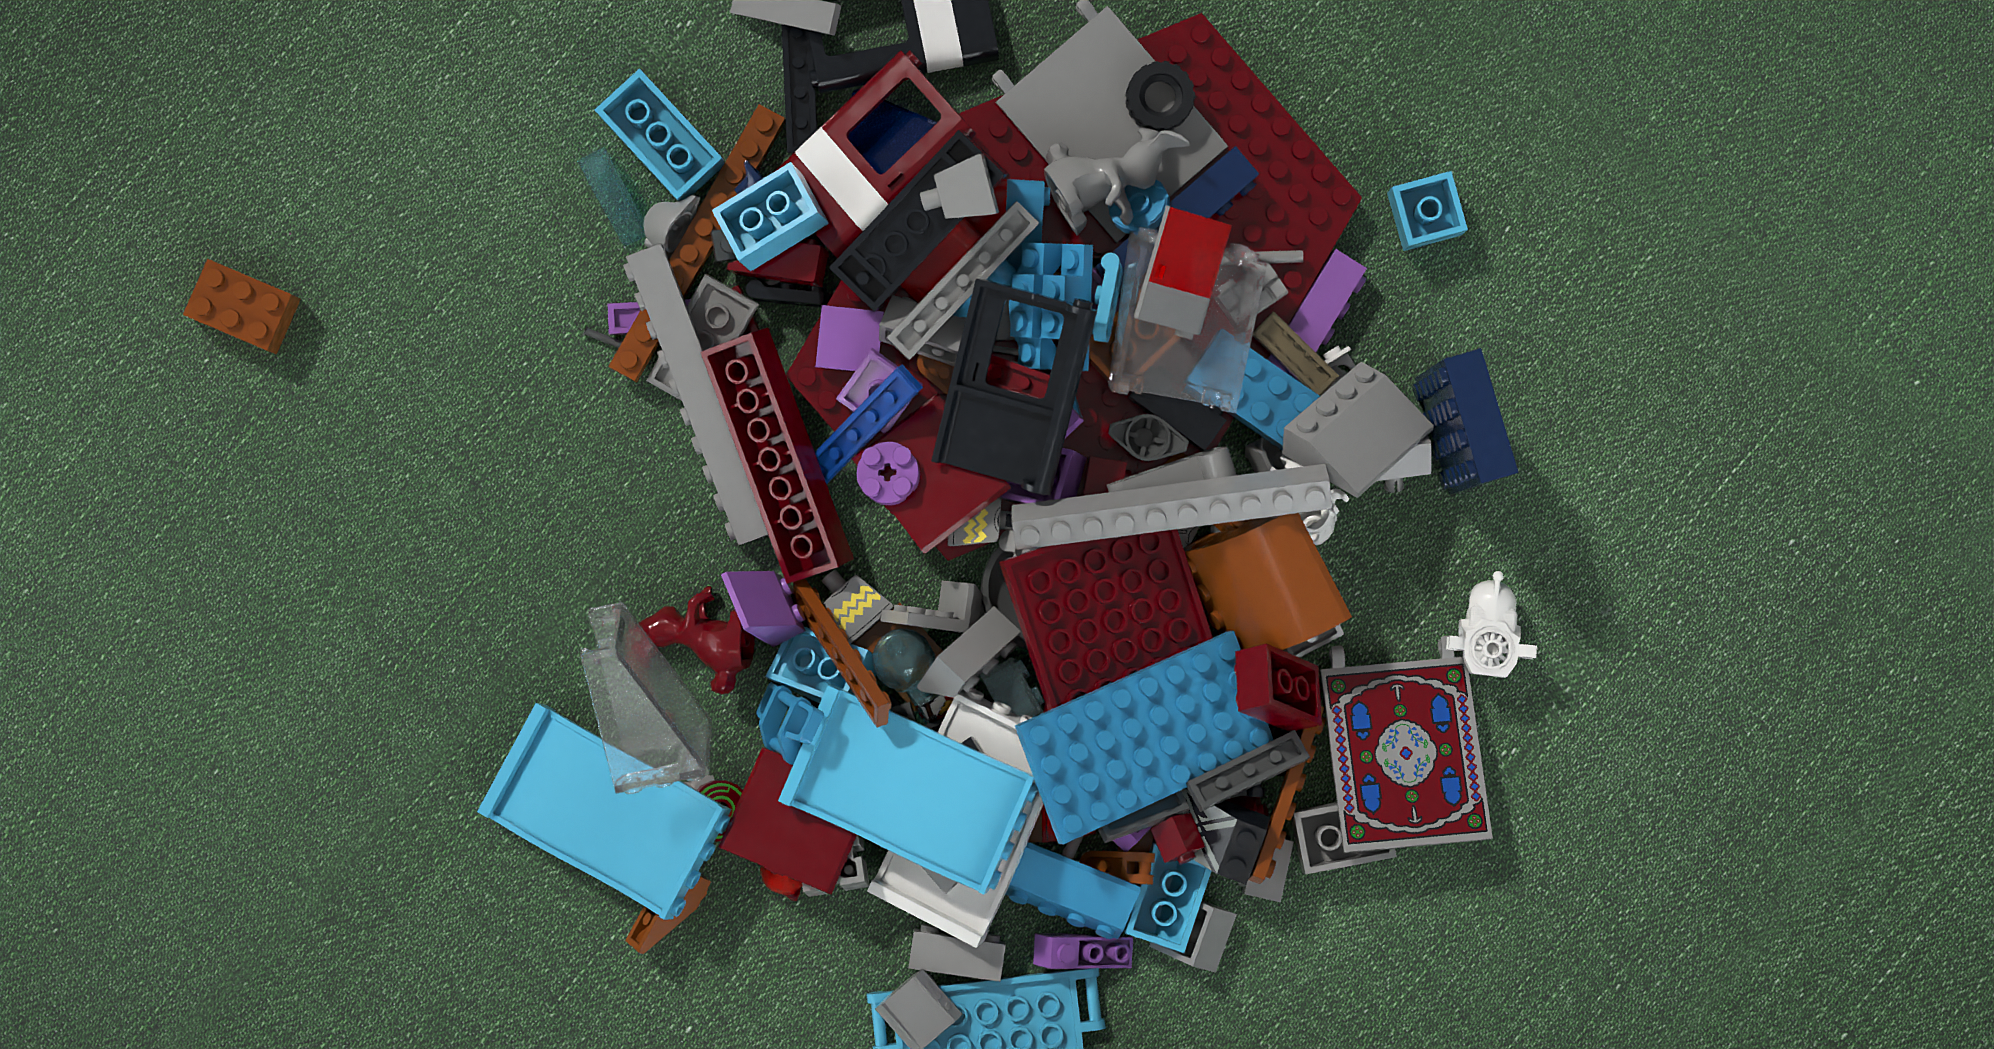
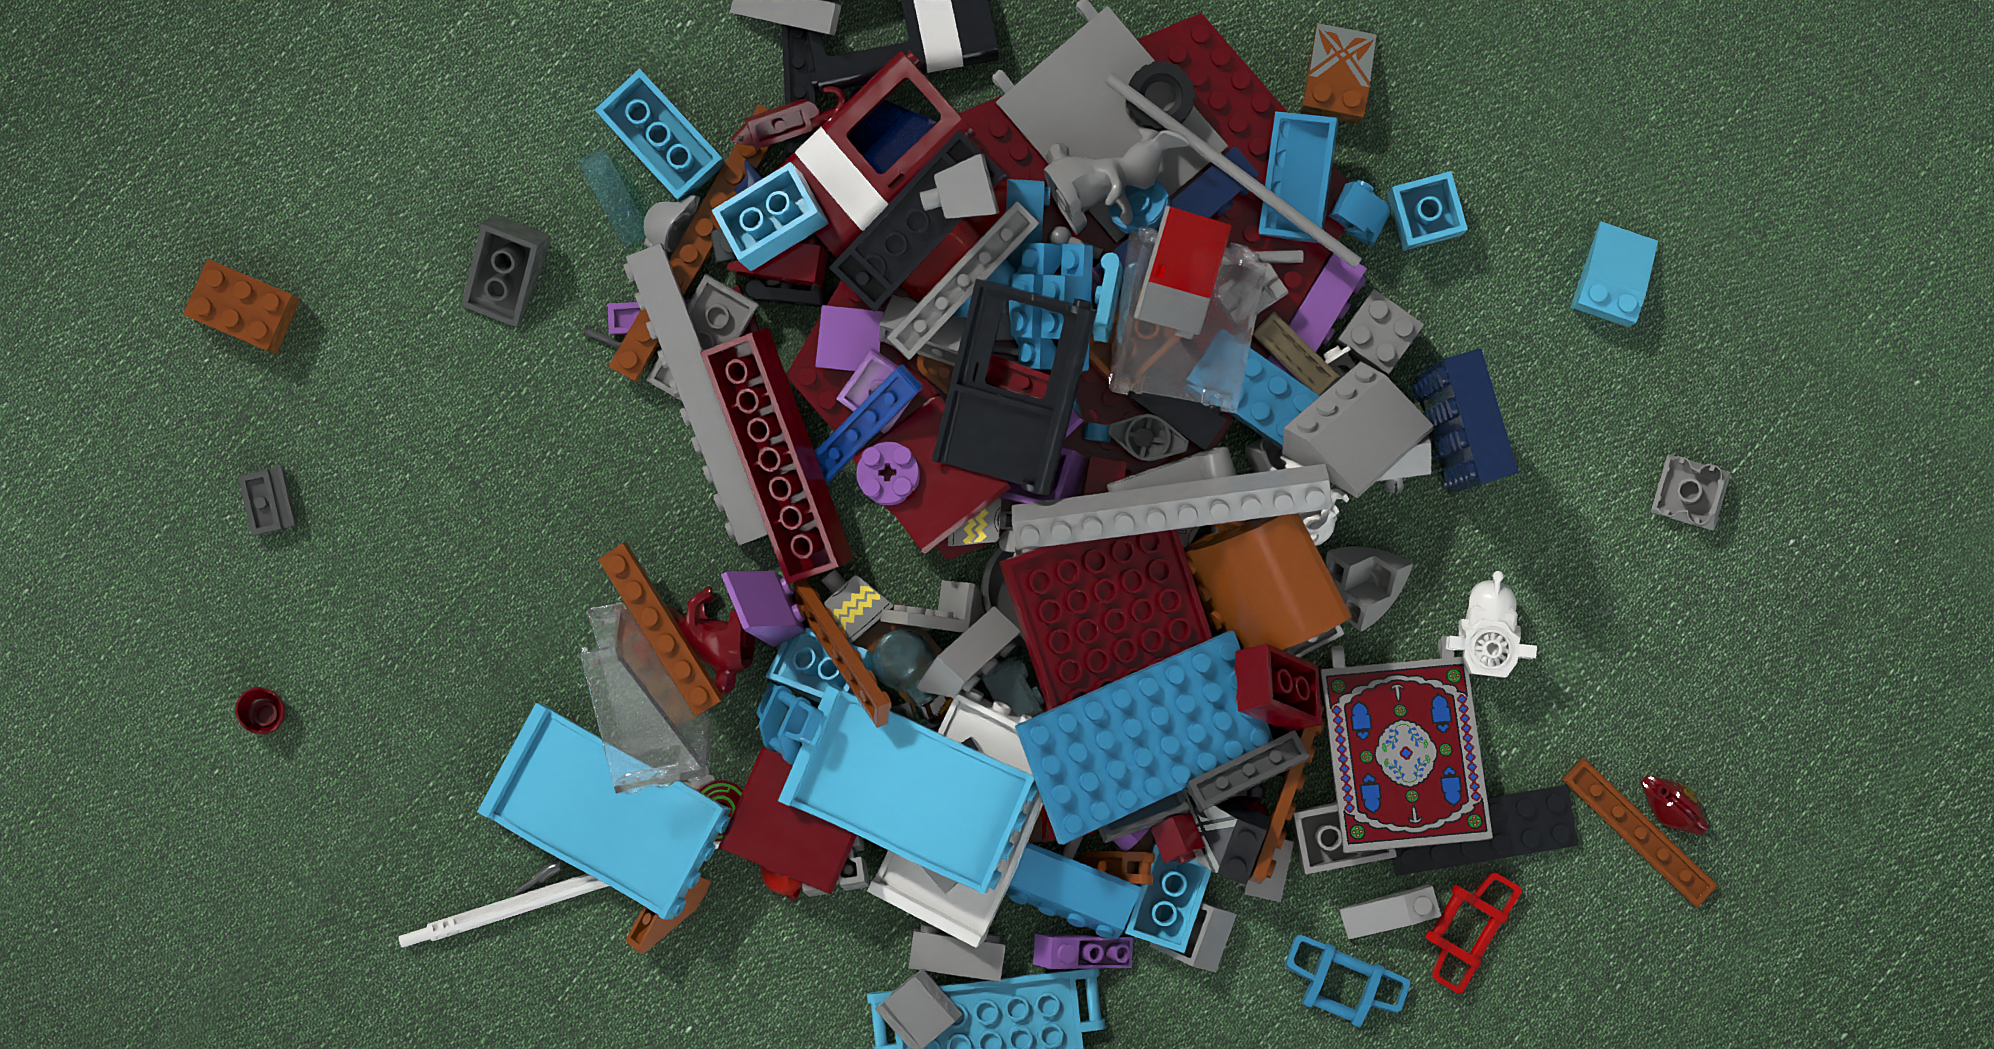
(260, 711): none -> dark red hair
(267, 501): none -> dark grey plate
(504, 269): none -> dark grey slope
(505, 909): none -> white axle
(542, 875): none -> dark grey piece
(661, 629): none -> dark orange plate
(785, 121): none -> dark red plate
(1062, 235): none -> light grey bar
(1096, 432): none -> dark azure piece
(1234, 171): none -> light grey piece
(1299, 172): none -> dark azure slope
(1316, 980): none -> dark azure bar
(1339, 73): none -> dark orange slope
(1361, 212): none -> dark azure brick
(1367, 581): none -> light grey brick
(1379, 332): none -> light grey brick
(1390, 911): none -> light grey slope
(1472, 958): none -> red bar
(1519, 825): none -> black plate
(1615, 275): none -> medium azure slope
(1639, 832): none -> dark orange tile
(1674, 805): none -> dark red hat
(1691, 492): none -> light grey slope

